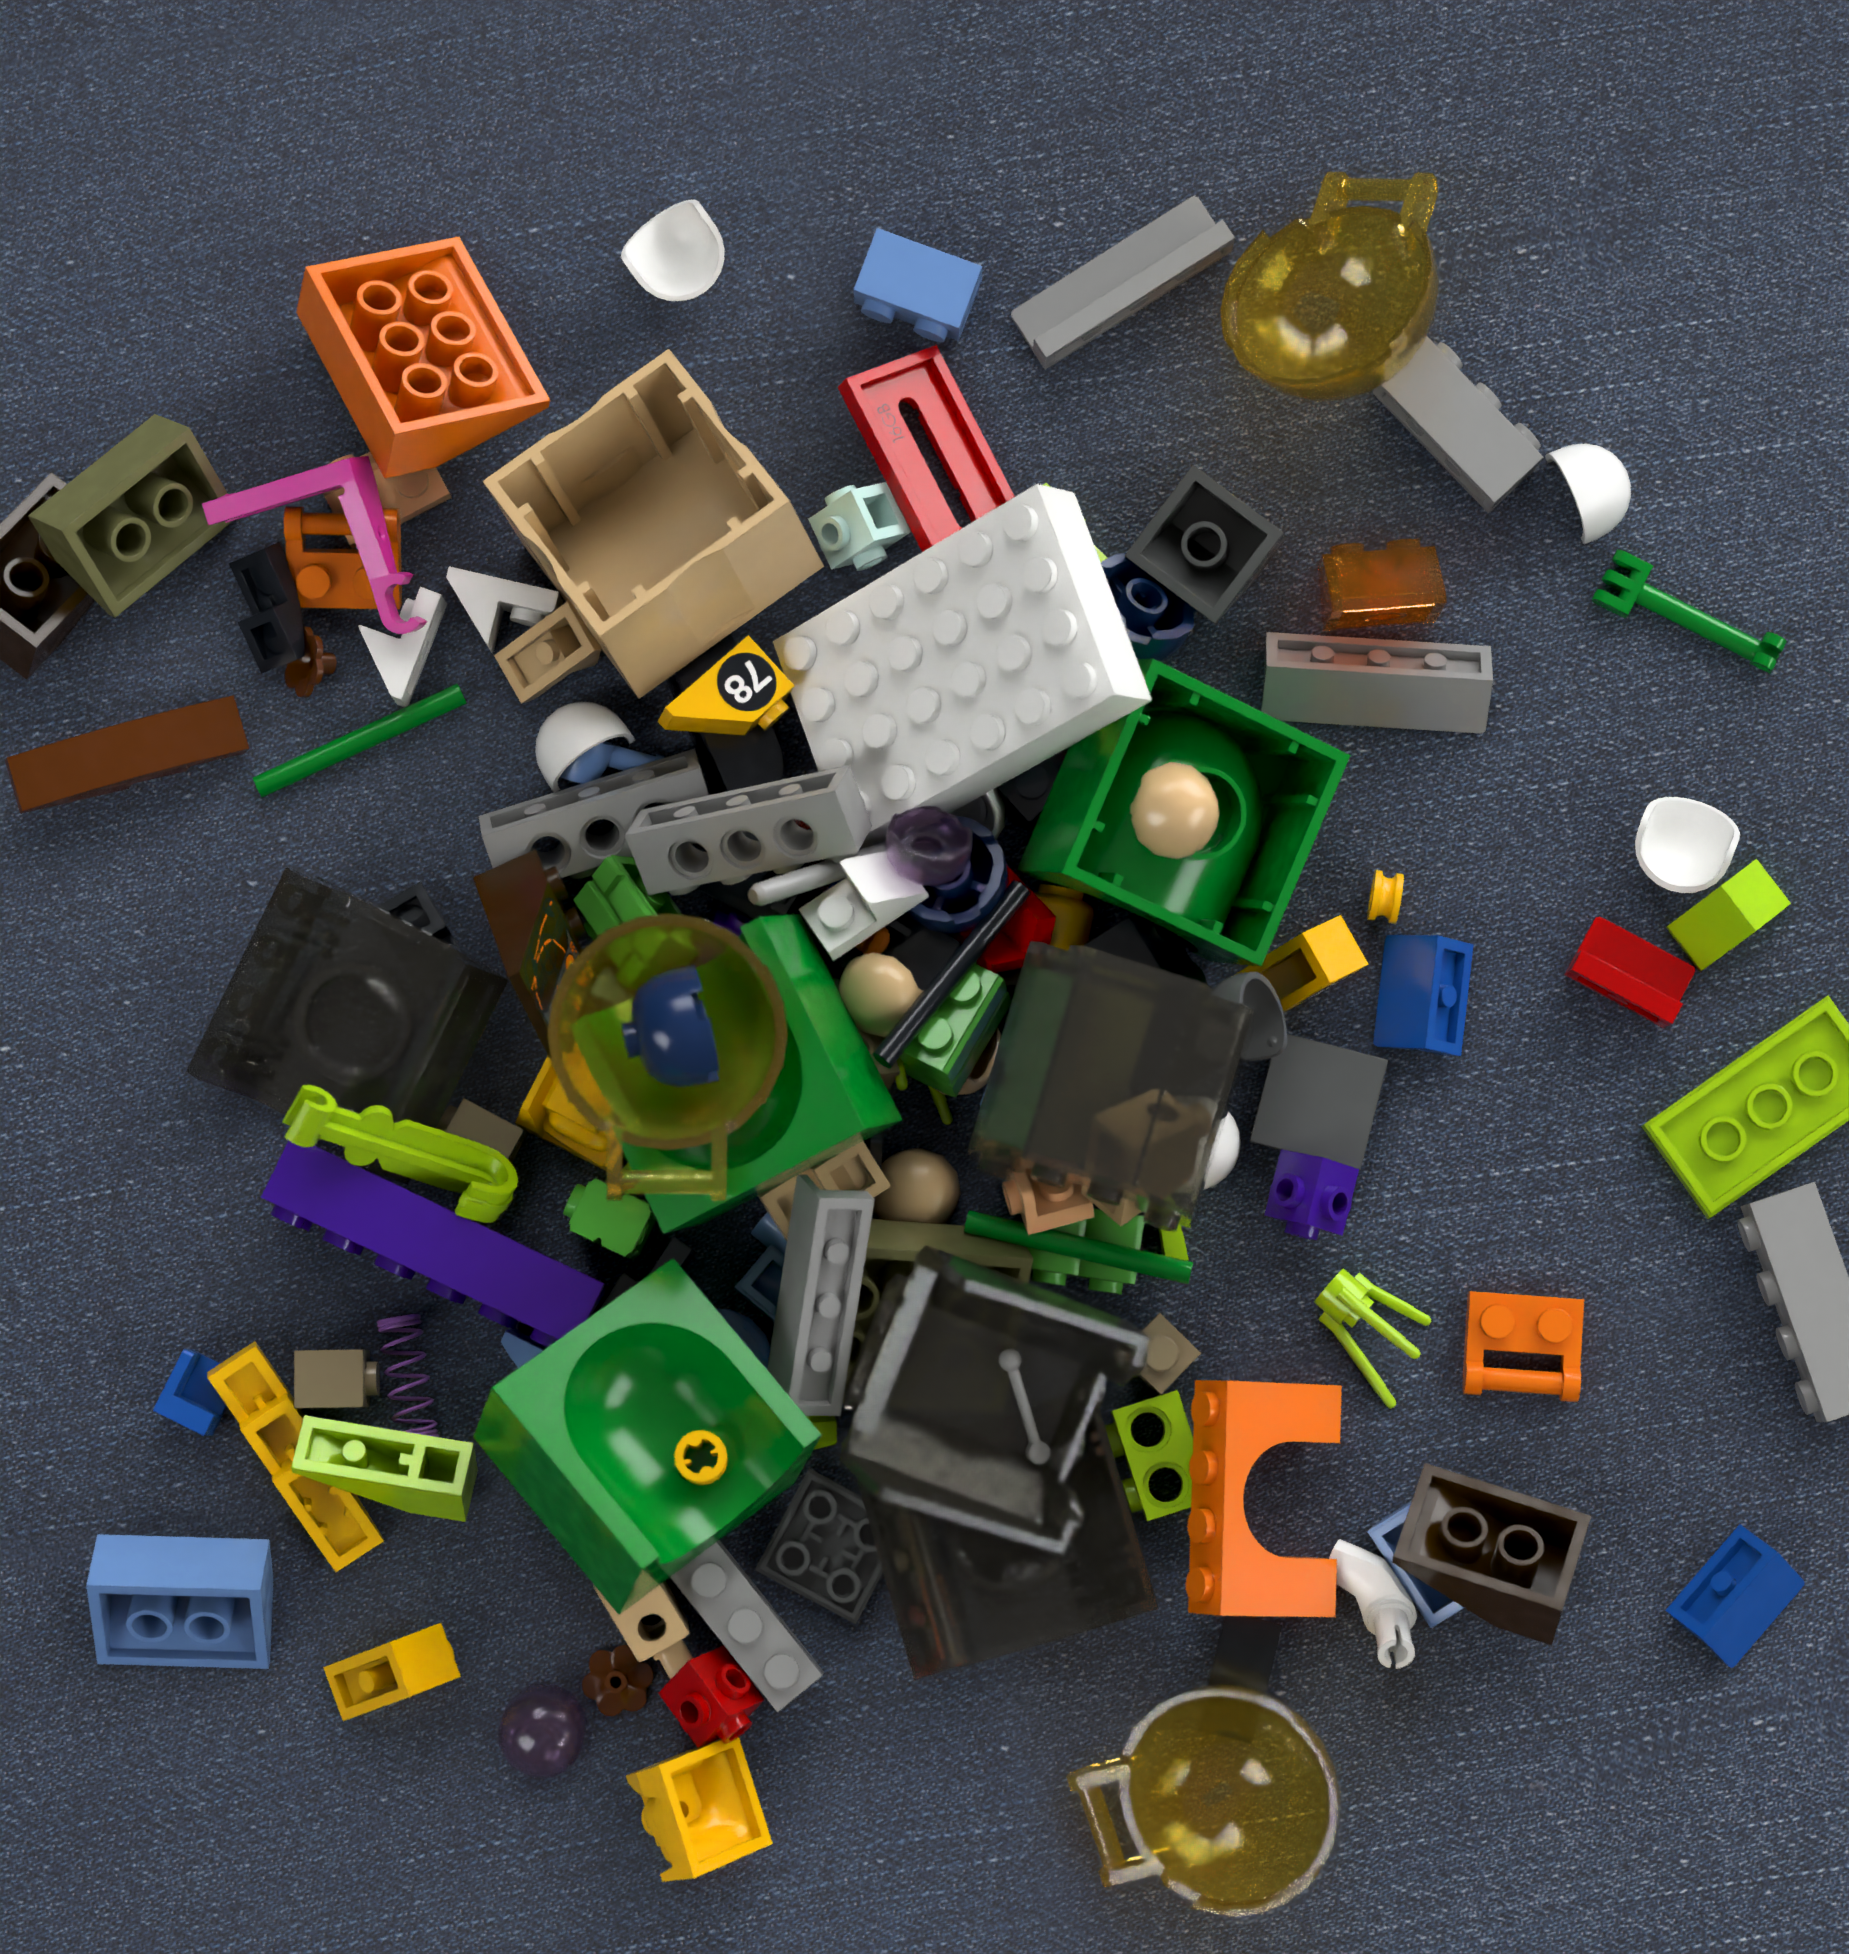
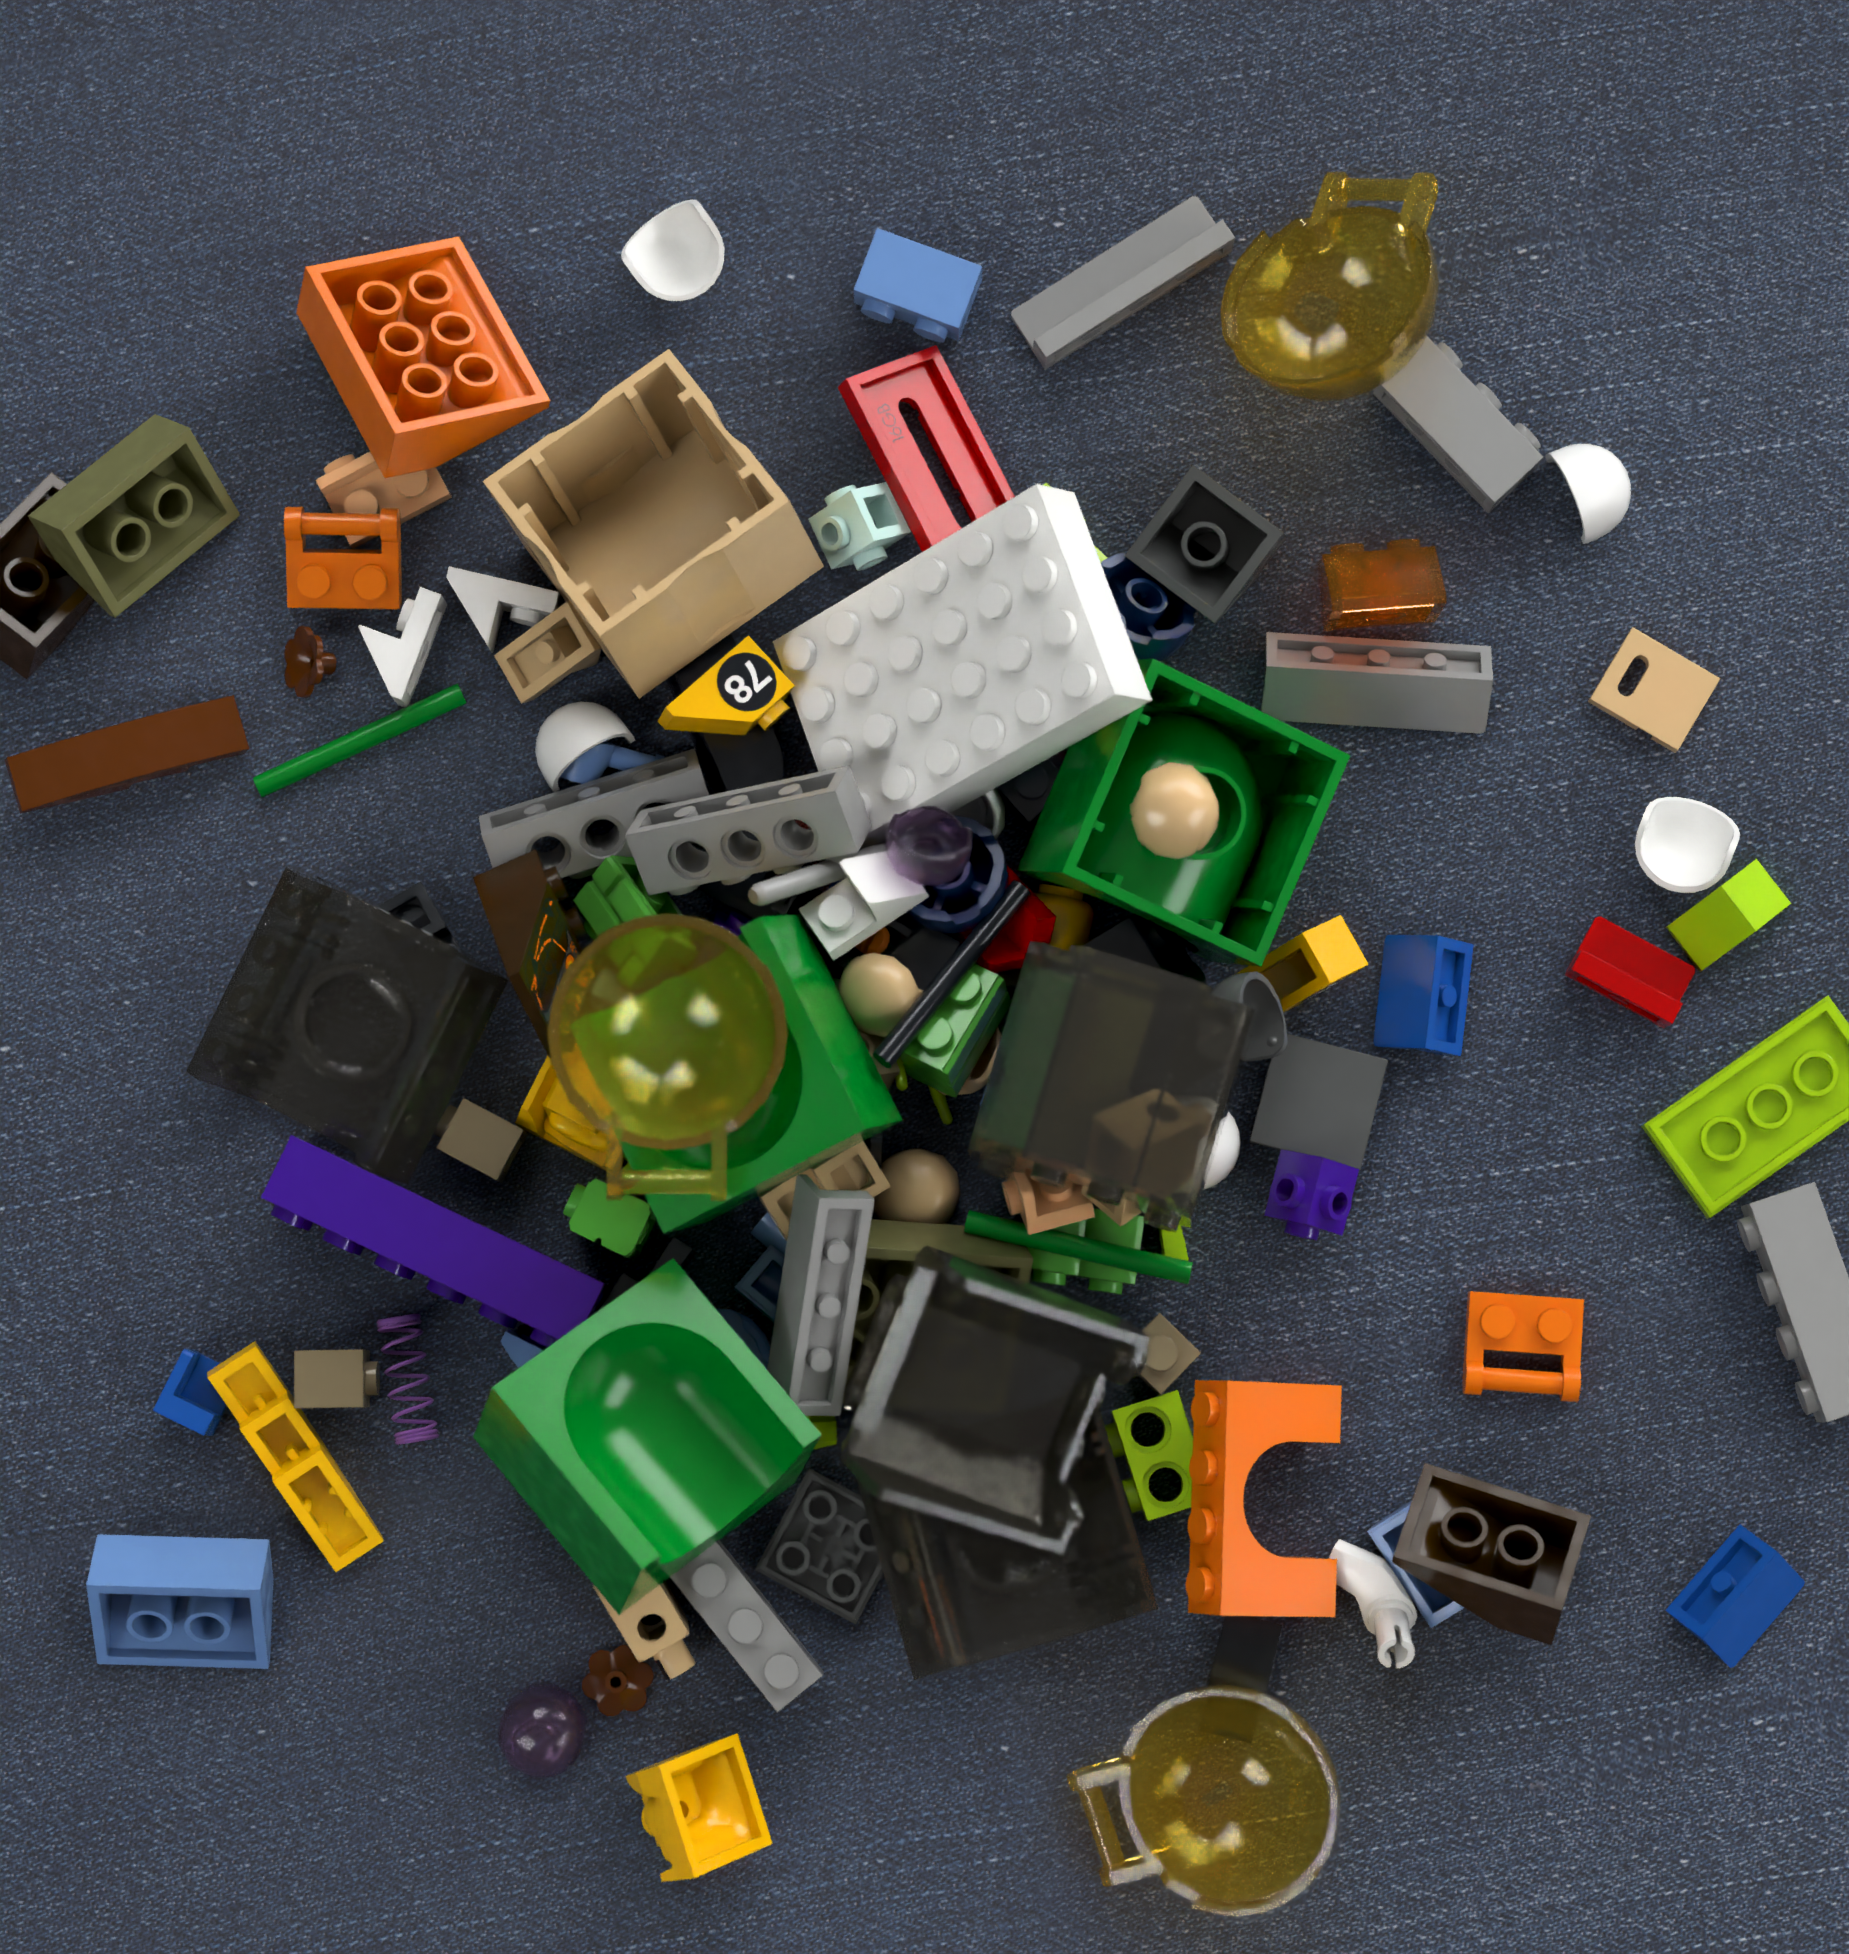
(276, 621): black slope -> none
(363, 514): dark pink hinge -> none
(389, 1466): lime slope -> none
(392, 1672): yellow slope -> none
(407, 1150): lime piece -> none
(672, 1030): dark blue cylinder -> none
(695, 1440): yellow bush -> none
(712, 1698): red brick -> none
(1036, 1450): light grey hinge -> none
(1348, 1301): lime plant -> none
(1385, 896): yellow bush -> none
(1633, 590): green hinge -> none
(1666, 695): none -> tan piece

